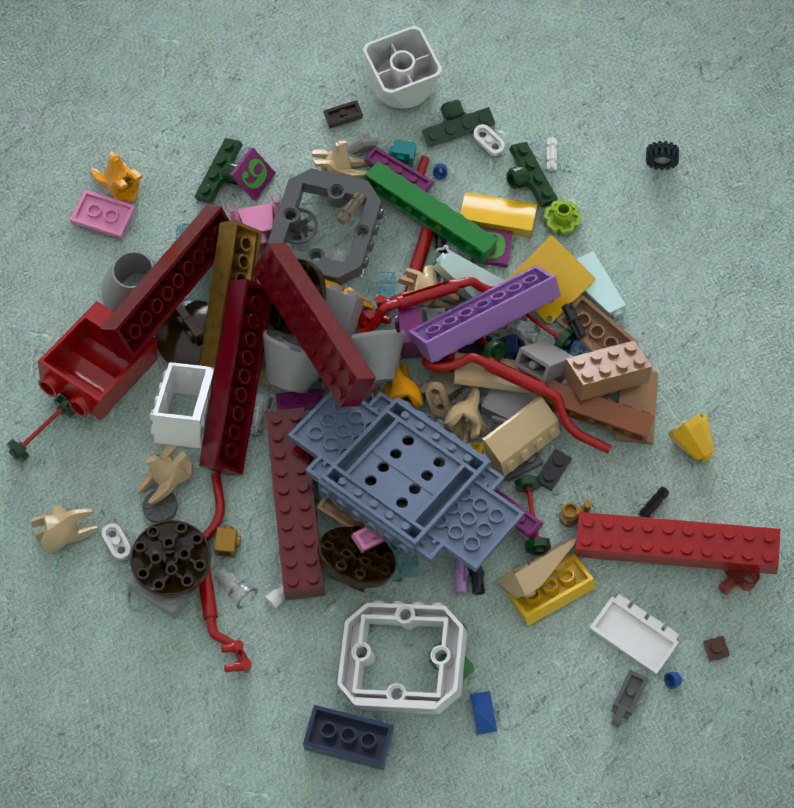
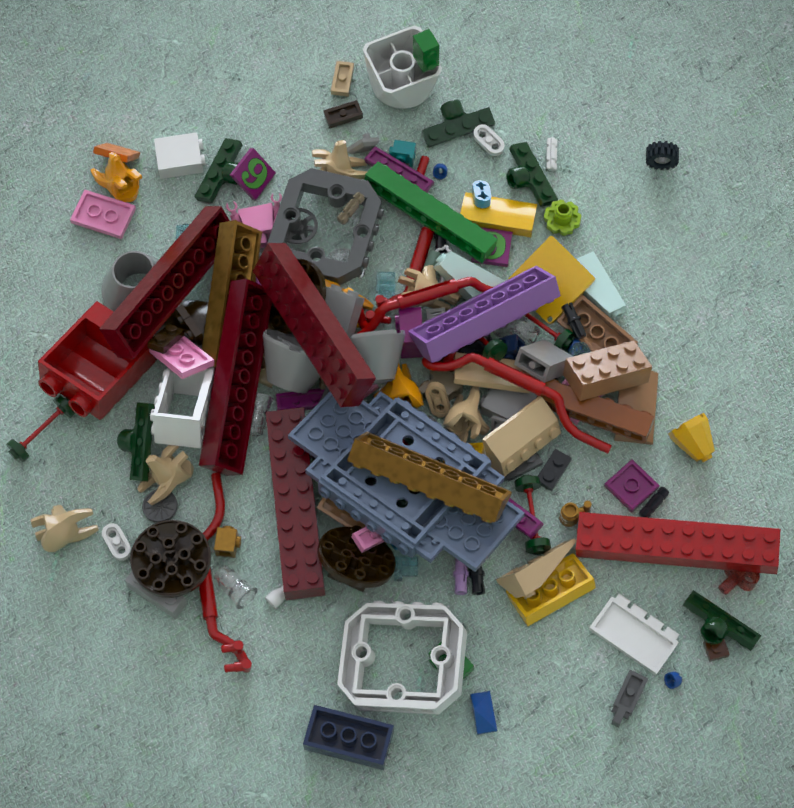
(125, 154): none -> orange tile
(138, 442): none -> dark green plate
(165, 338): none -> dark brown plate
(179, 155): none -> white brick
(185, 358): none -> bright pink plate
(342, 78): none -> tan plate
(426, 50): none -> green brick
(429, 477): none -> pearl gold slope
(481, 194): none -> dark azure beam
(631, 485): none -> magenta tile
(720, 623): none -> dark green plate

